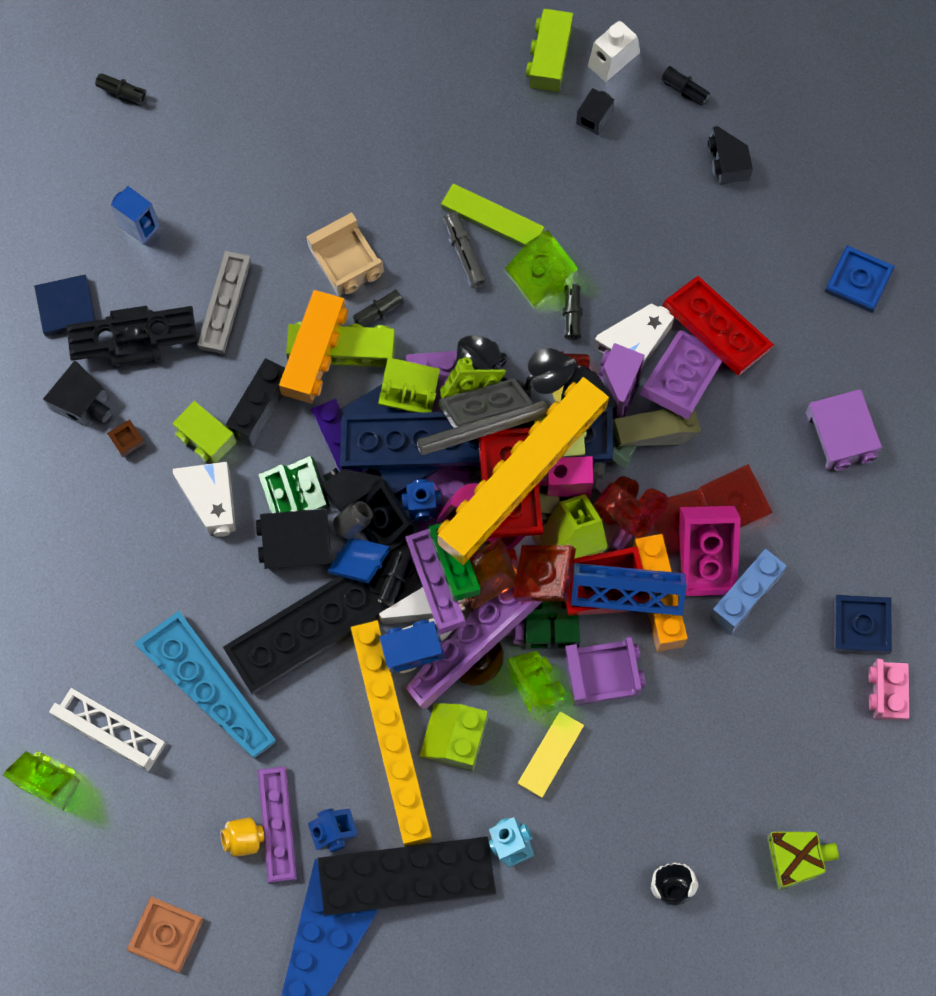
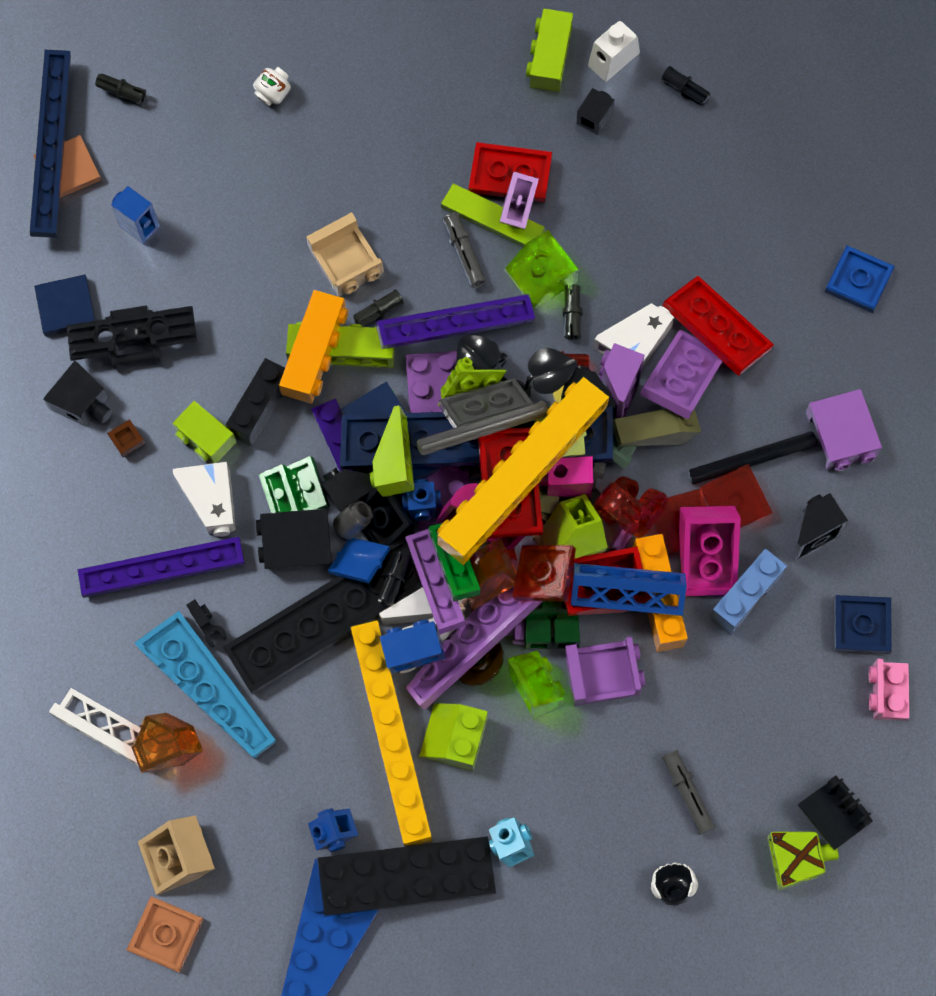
(43, 779): clear neon green slope -> none
(50, 144): none -> dark blue plate
(77, 167): none -> nougat tile
(160, 567): none -> dark purple plate
(165, 743): none -> clear orange slope
(175, 854): none -> tan slope
(202, 616): none -> black plate
(224, 302): light grey plate -> none
(242, 837): yellow head -> none
(272, 86): none -> white head
(277, 825): medium lavender tile -> none
(392, 461): none -> lime slope
(409, 386): lime hinge -> none
(455, 321): none -> dark purple plate
(495, 165): none -> red plate
(518, 200): none -> lavender slope
(550, 755): light yellow tile -> none
(683, 781): none -> dark grey pin
(731, 157): black slope -> none
(752, 457): none -> black axle
(818, 526): none -> black slope
(835, 812): none -> black hinge

